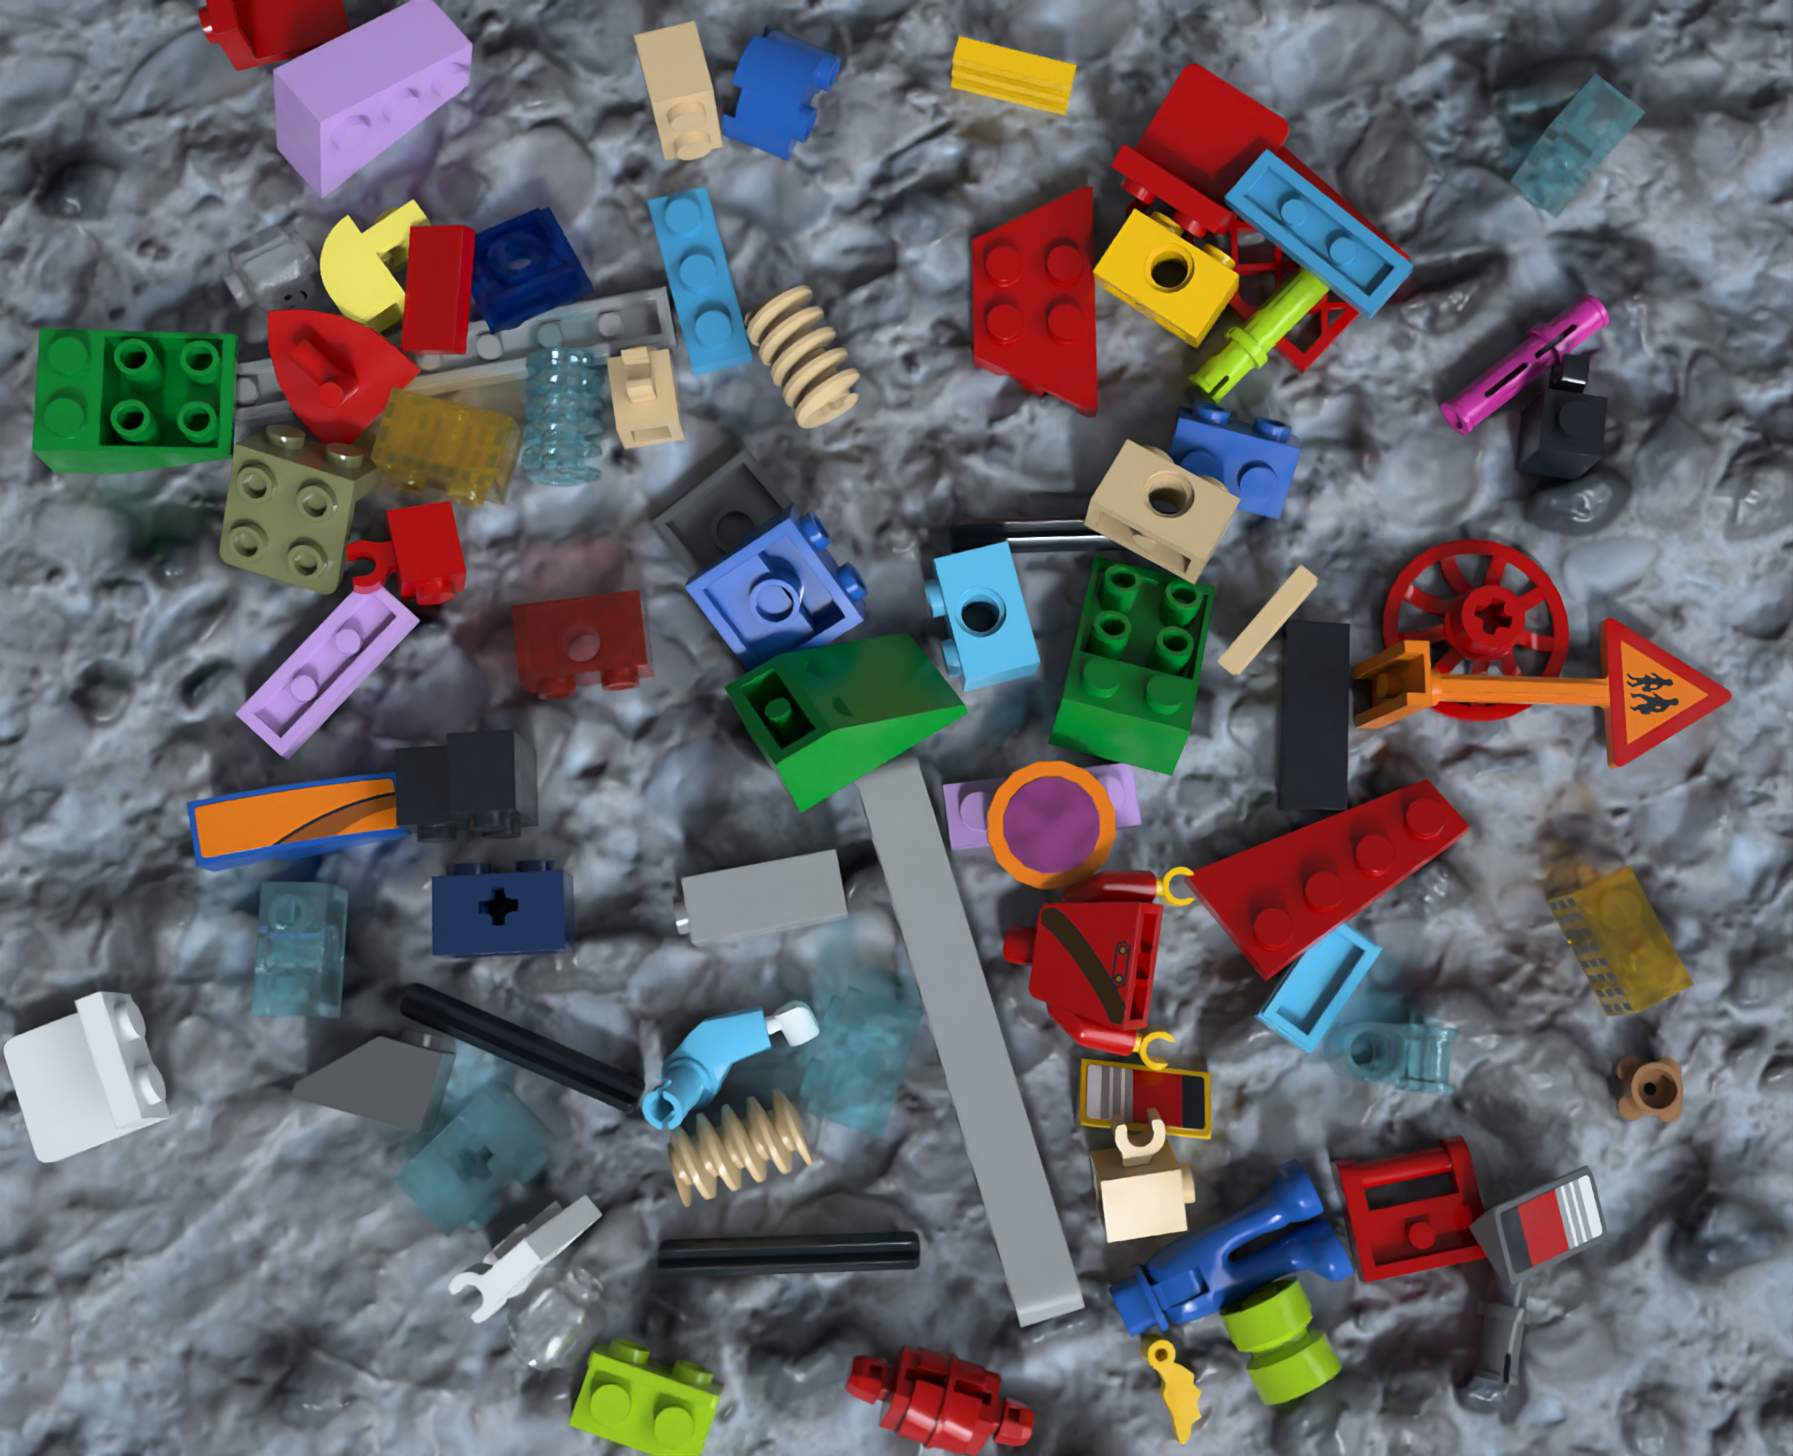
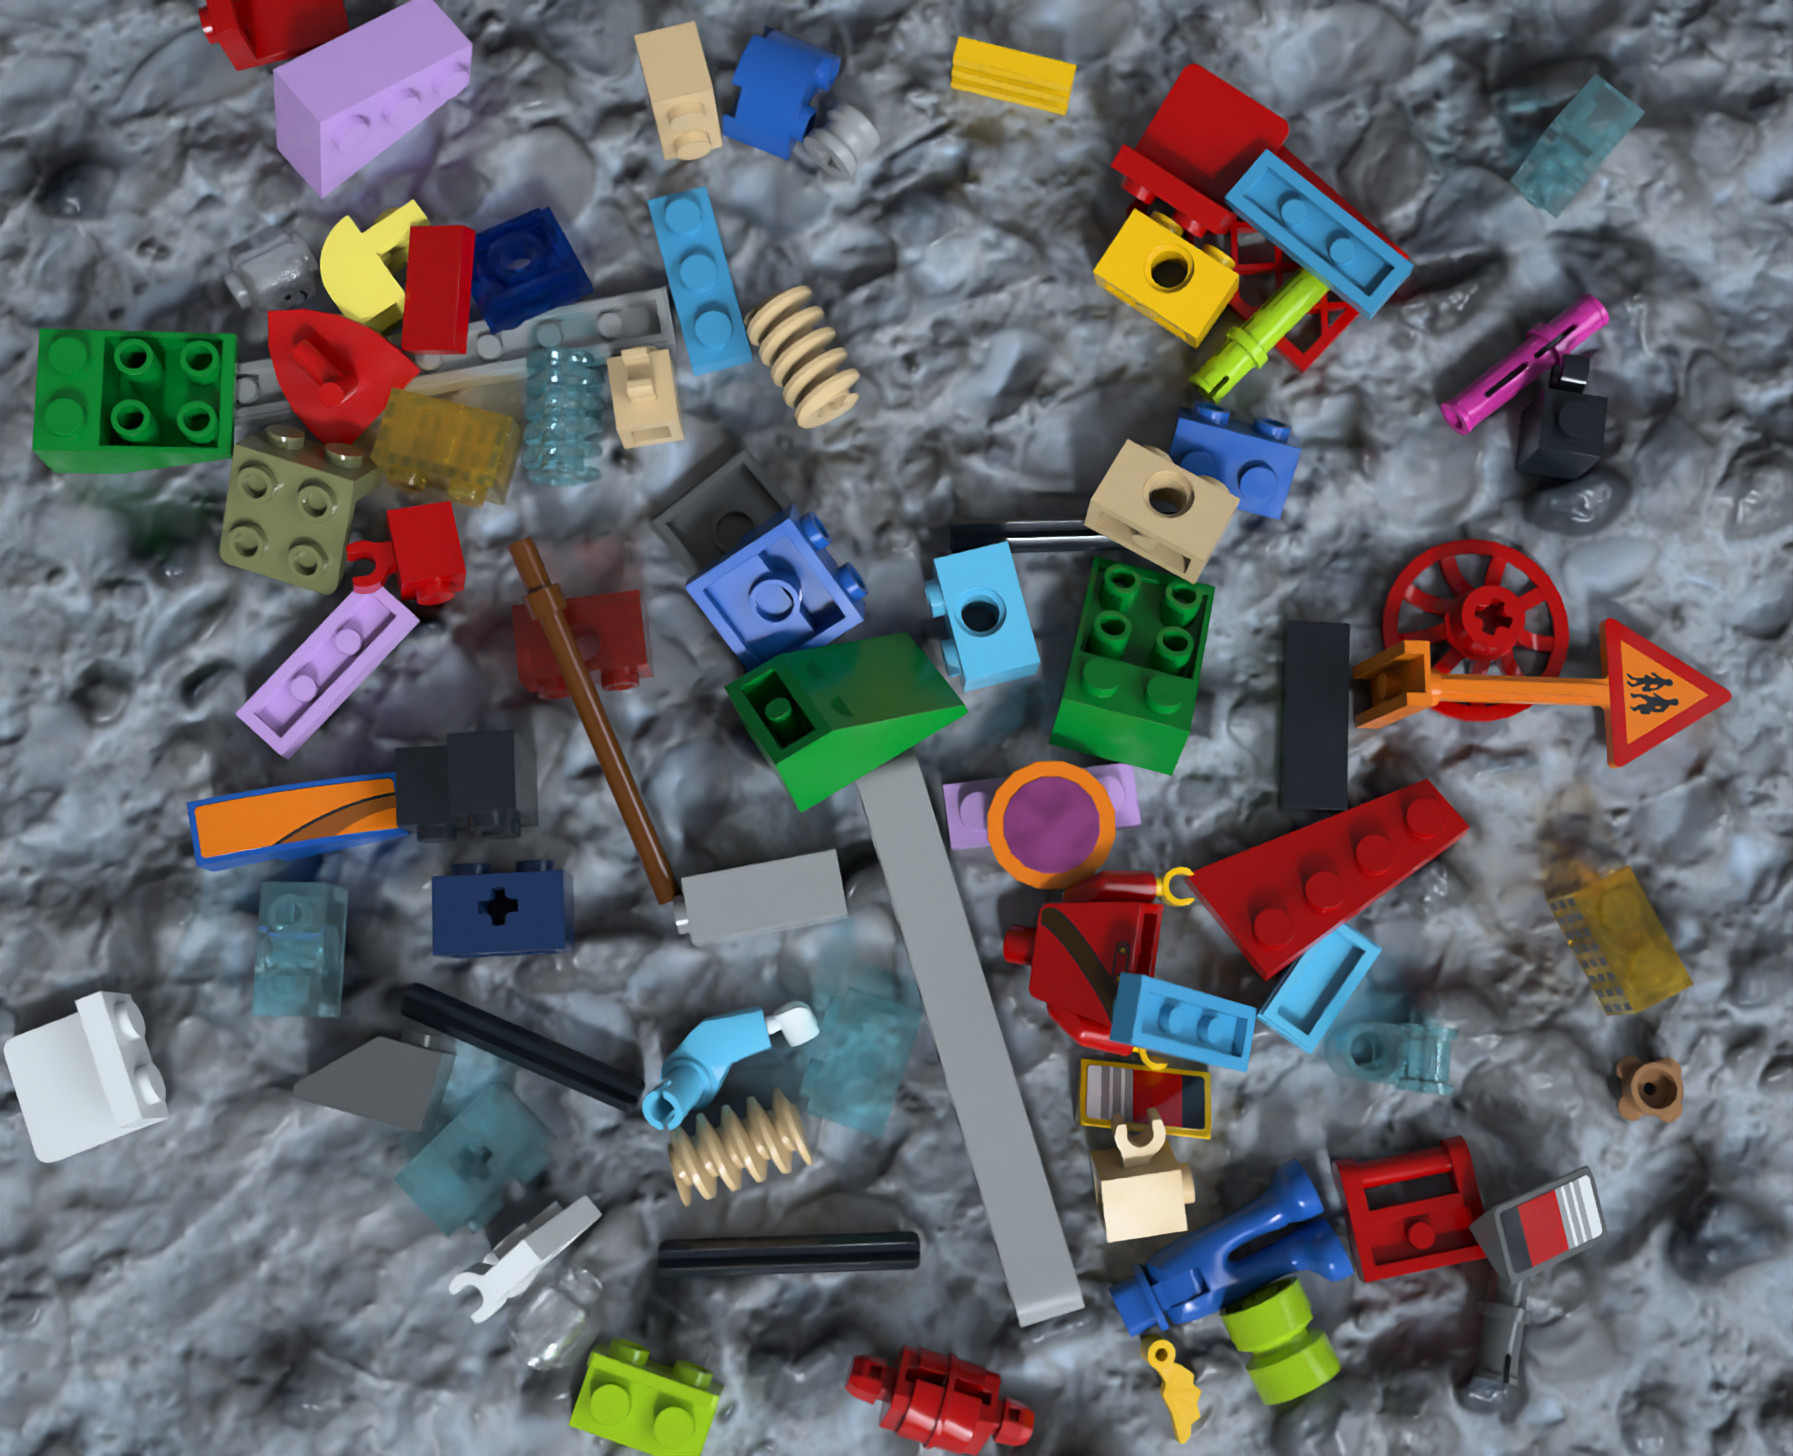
(546, 603): none -> reddish brown bar
(842, 141): none -> light grey wheel
(1039, 301): red wing -> none
(1182, 1022): none -> dark azure plate
(1268, 621): tan tile -> none

